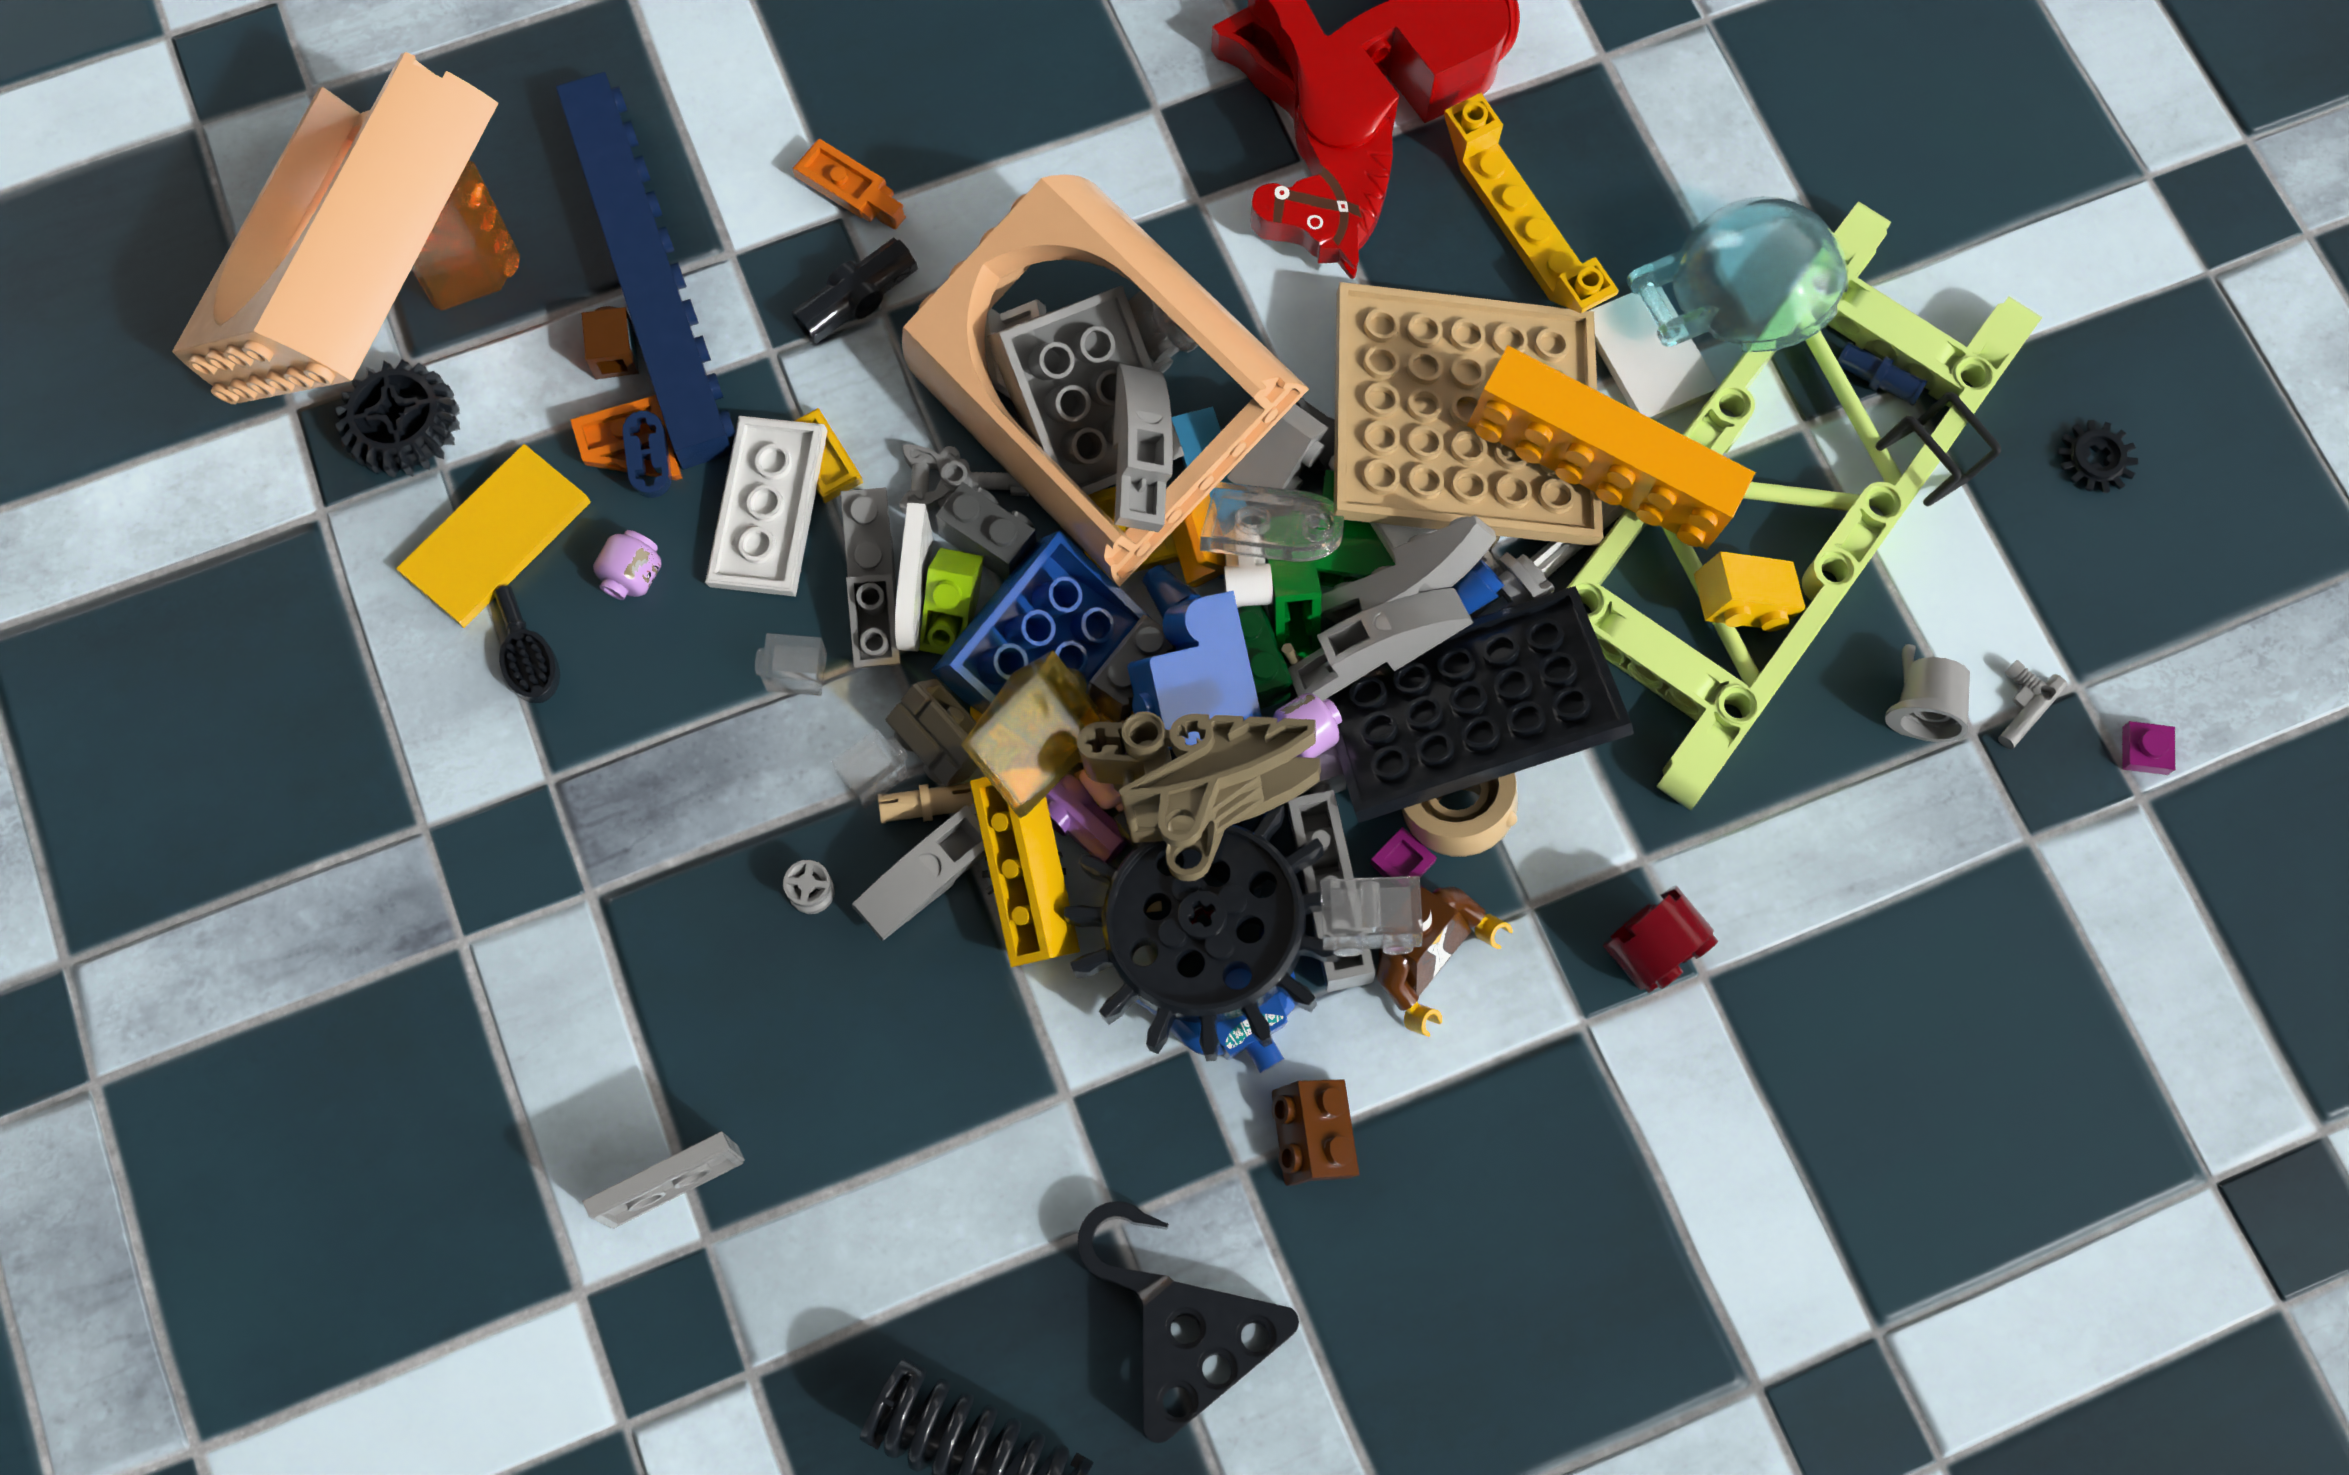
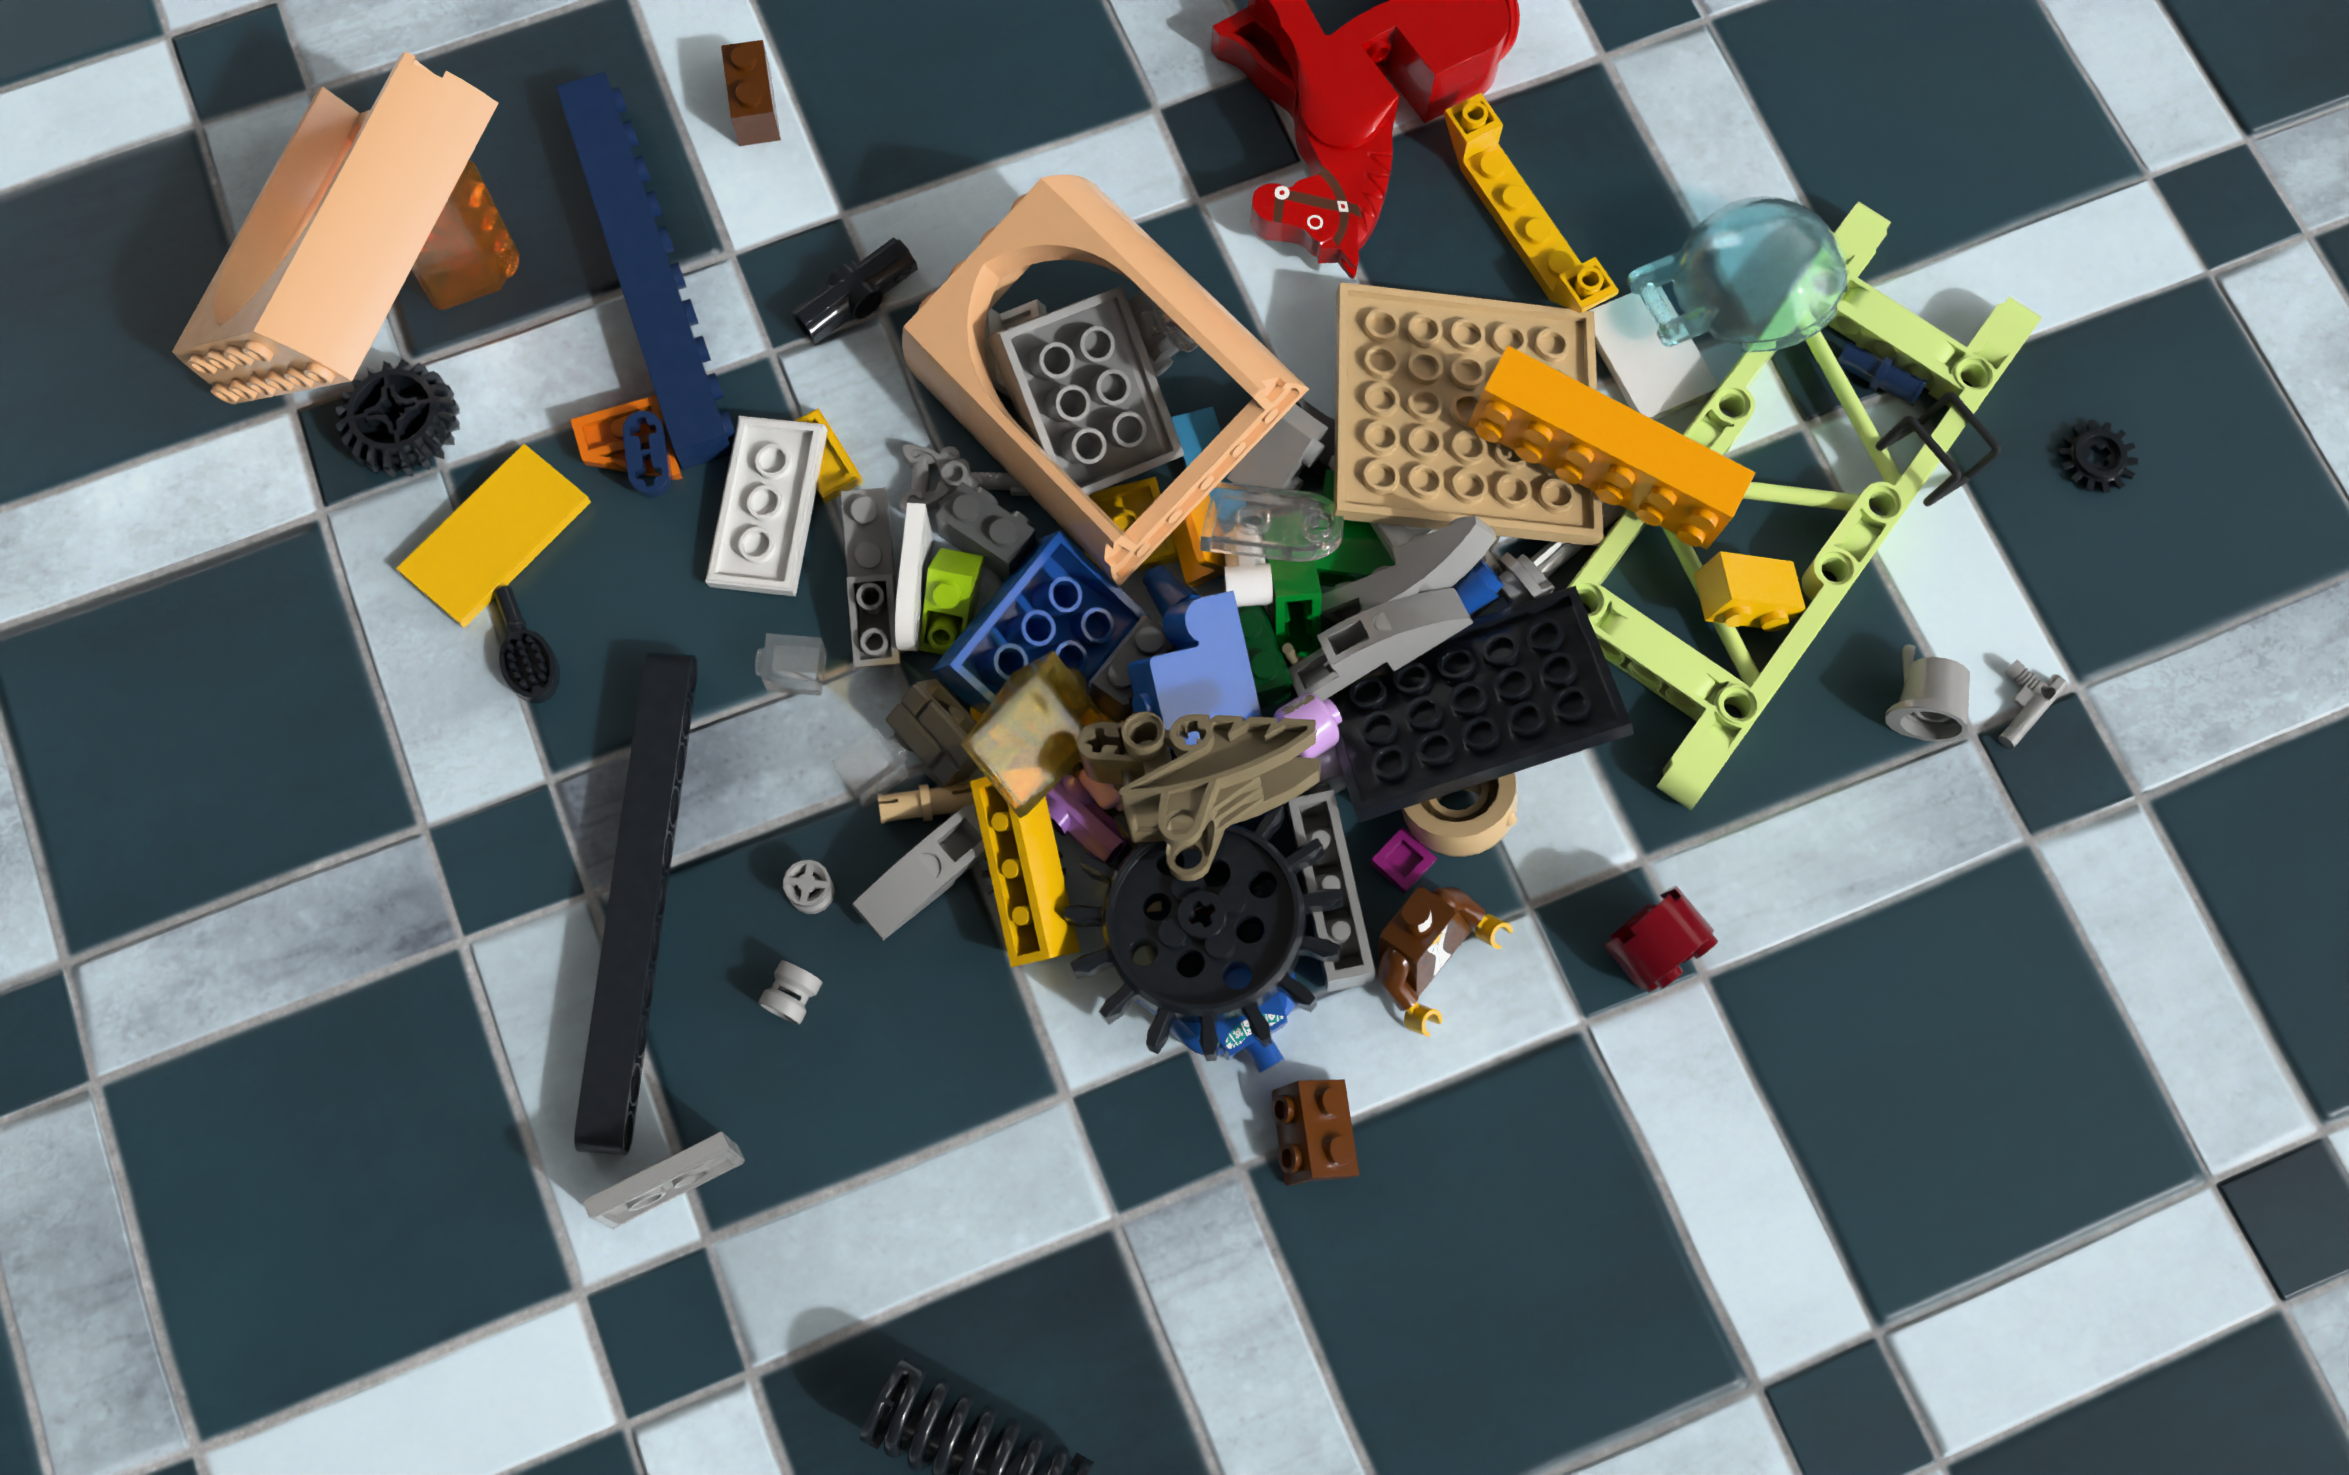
(609, 342): reddish brown brick -> none
(627, 565): lavender head -> none
(636, 906): none -> black beam
(750, 93): none -> reddish brown brick
(794, 982): none -> light grey wheel
(849, 184): orange hinge -> none
(1143, 447): light grey slope -> none
(1218, 1314): black piece -> none
(1371, 915): clear brick -> none
(2148, 748): magenta plate -> none

